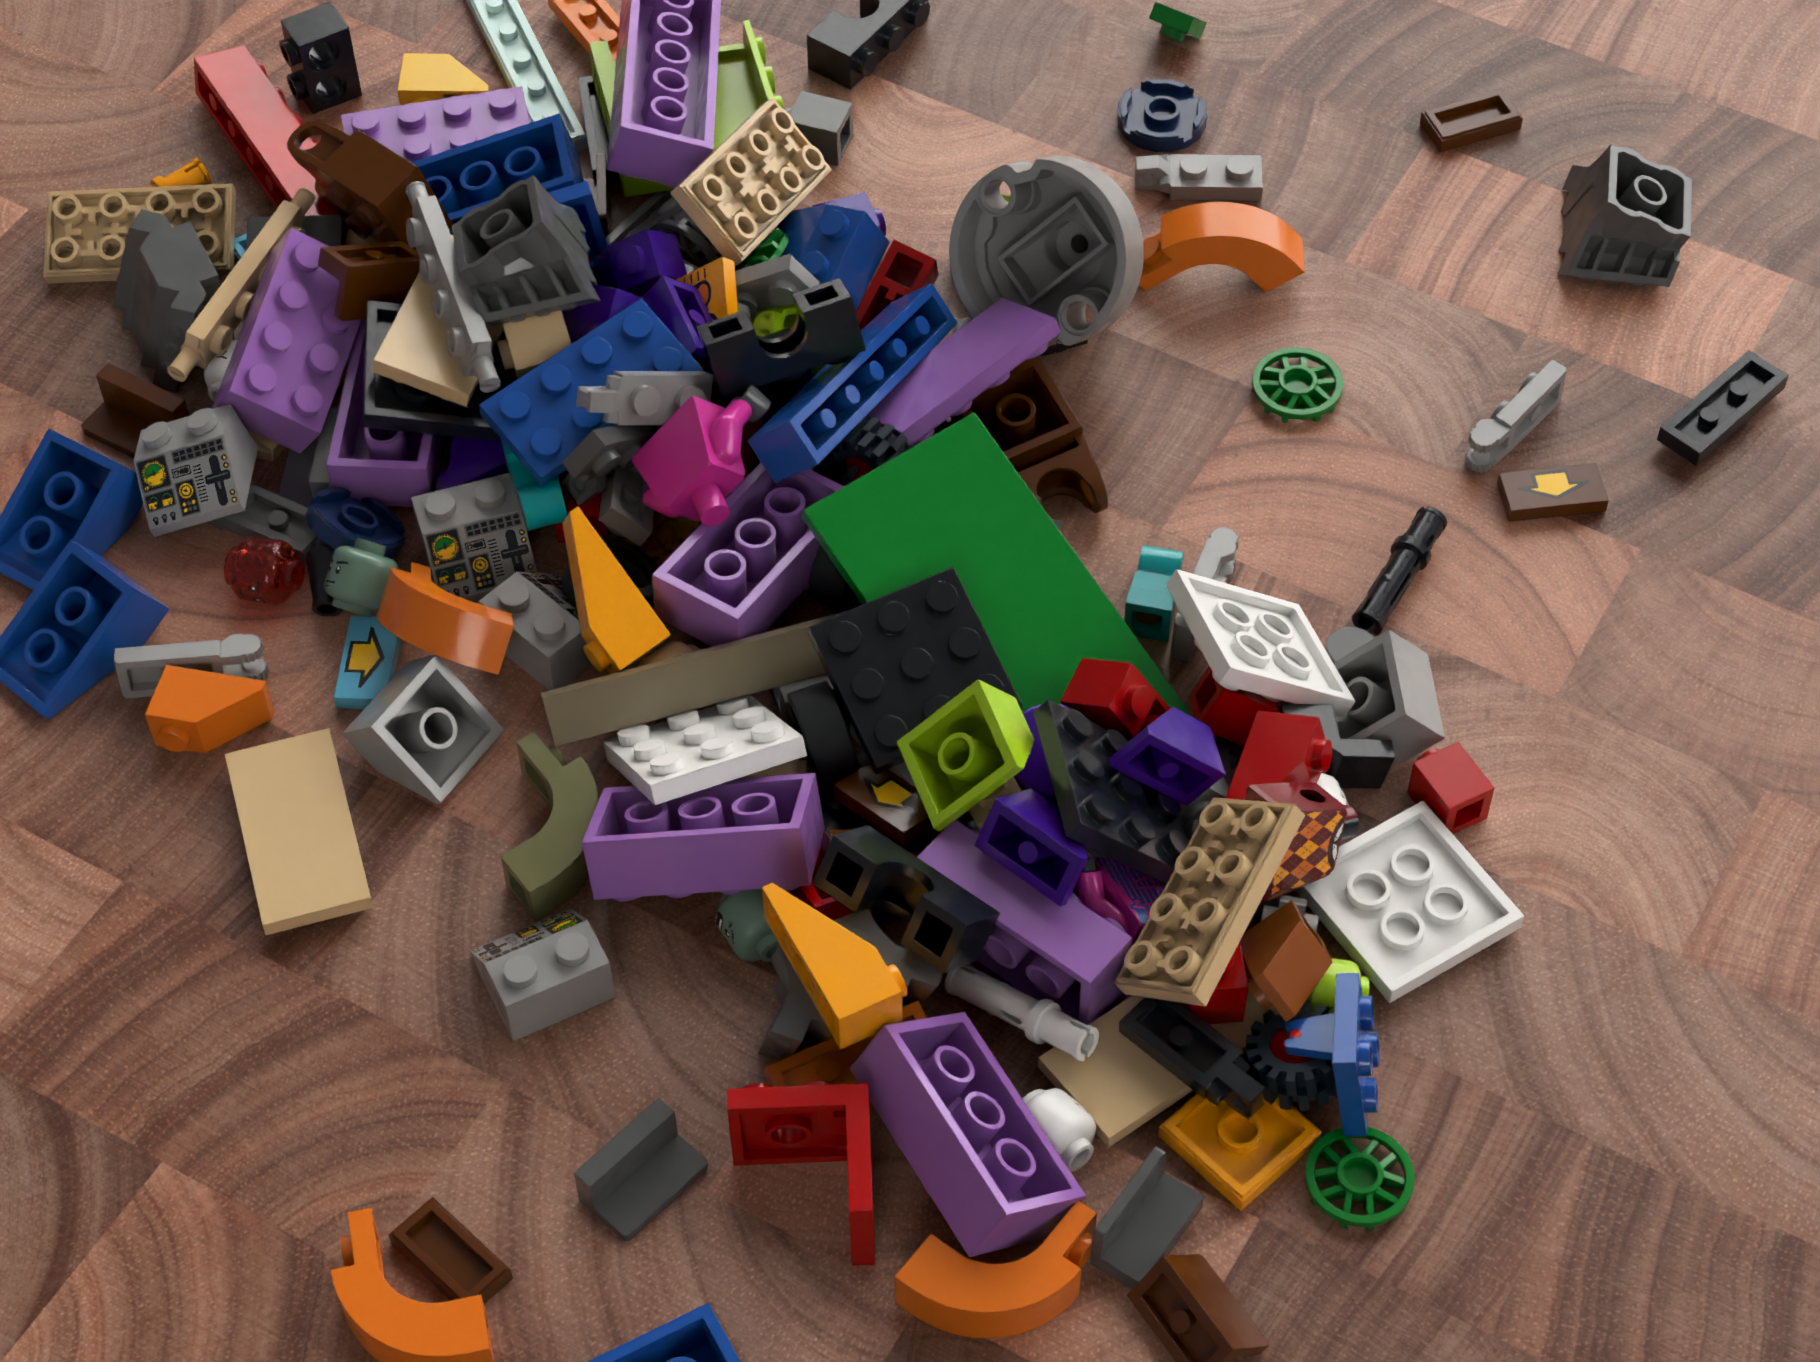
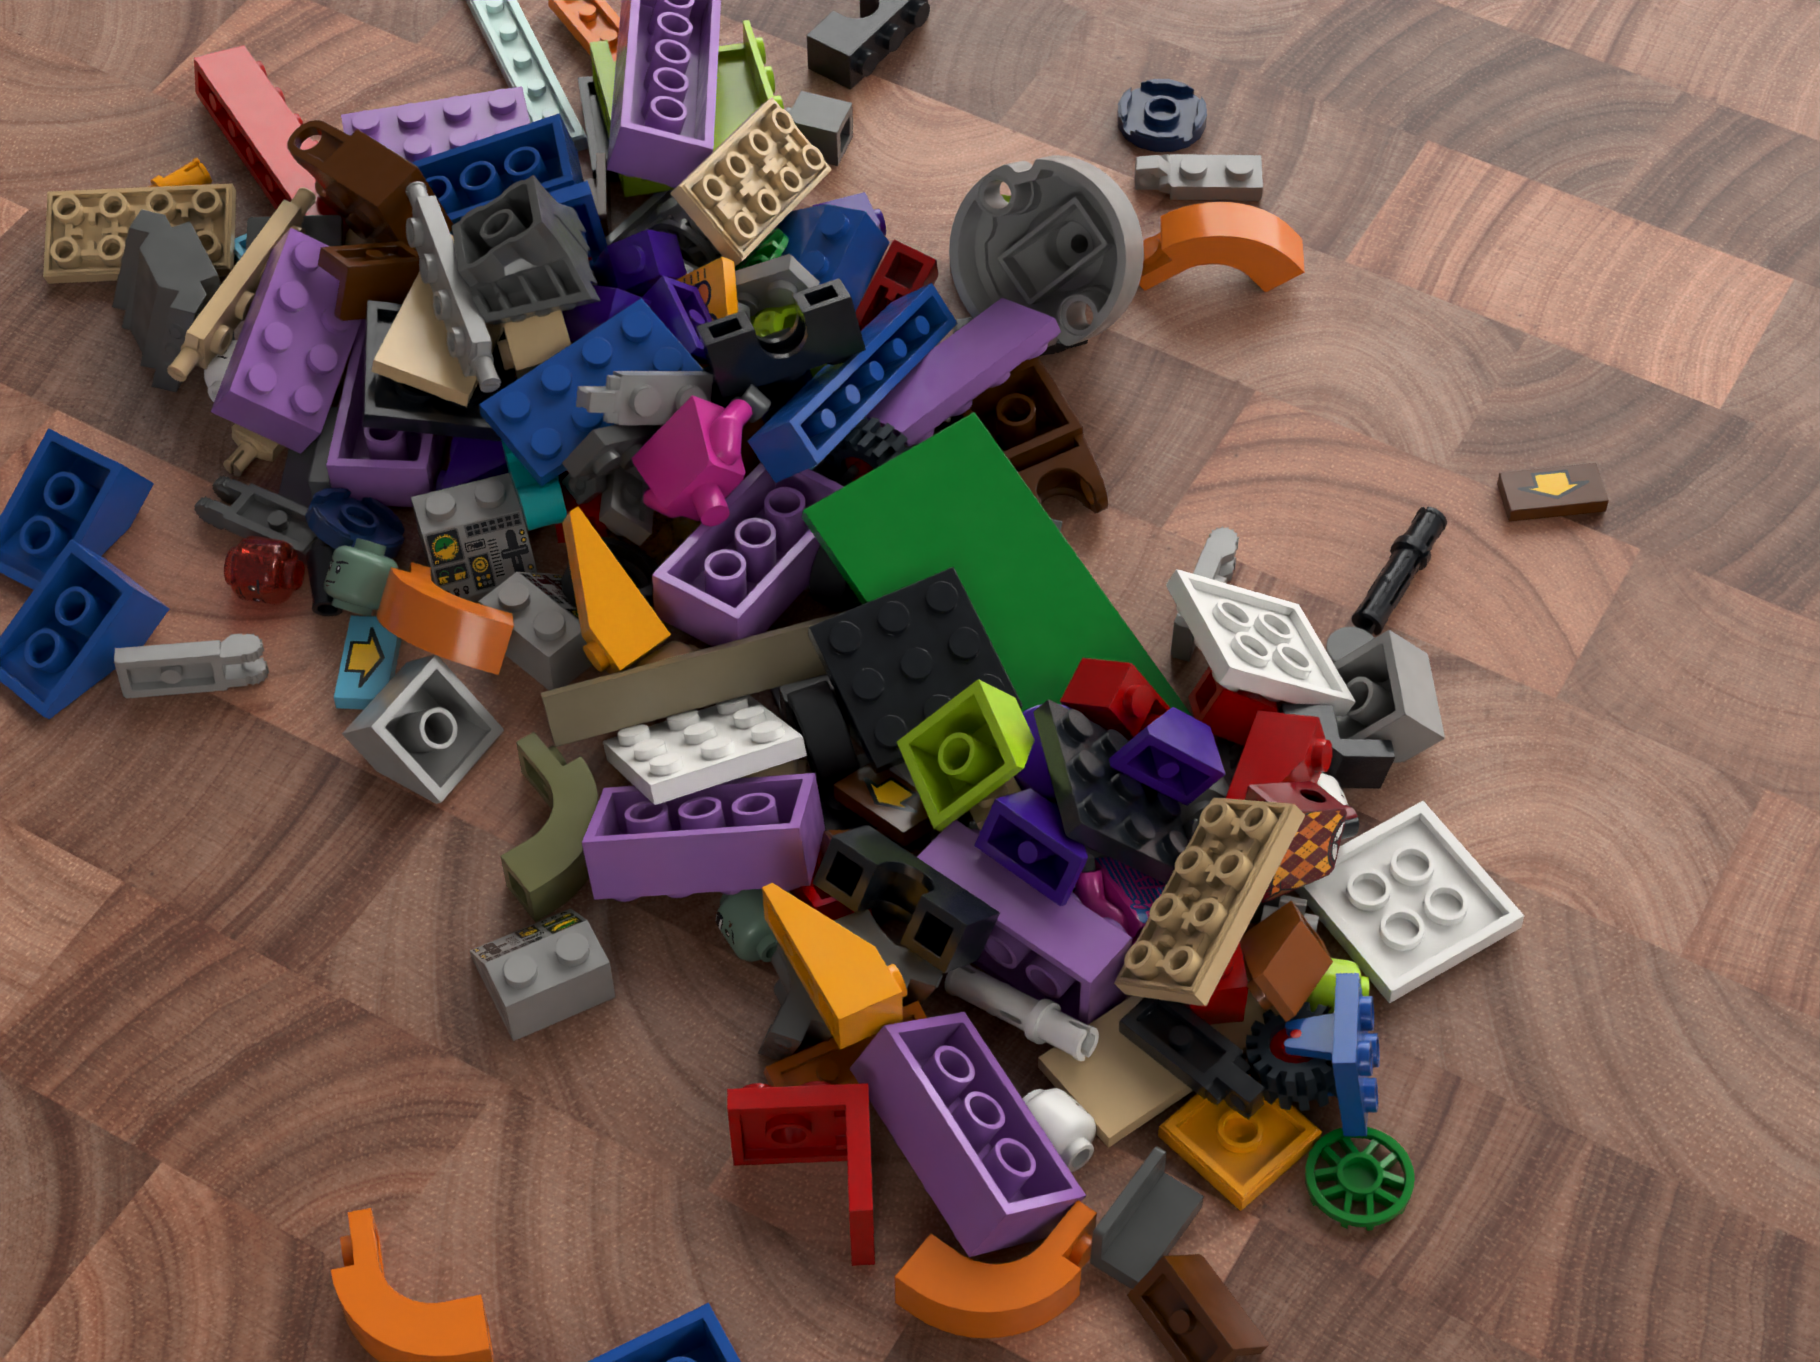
(128, 408): reddish brown panel -> none
(194, 469): light grey slope -> none
(205, 709): orange slope -> none
(298, 831): tan tile -> none
(320, 58): black brick -> none
(434, 78): yellow slope -> none
(449, 1254): reddish brown tile -> none
(639, 1172): dark grey panel -> none
(1151, 594): teal leg -> none
(1176, 23): green plate -> none
(1297, 384): green wheel -> none
(1451, 787): brick -> none
(1471, 120): reddish brown tile -> none
(1515, 419): light grey hinge -> none
(1625, 219): dark grey slope -> none
(1722, 407): plate -> none

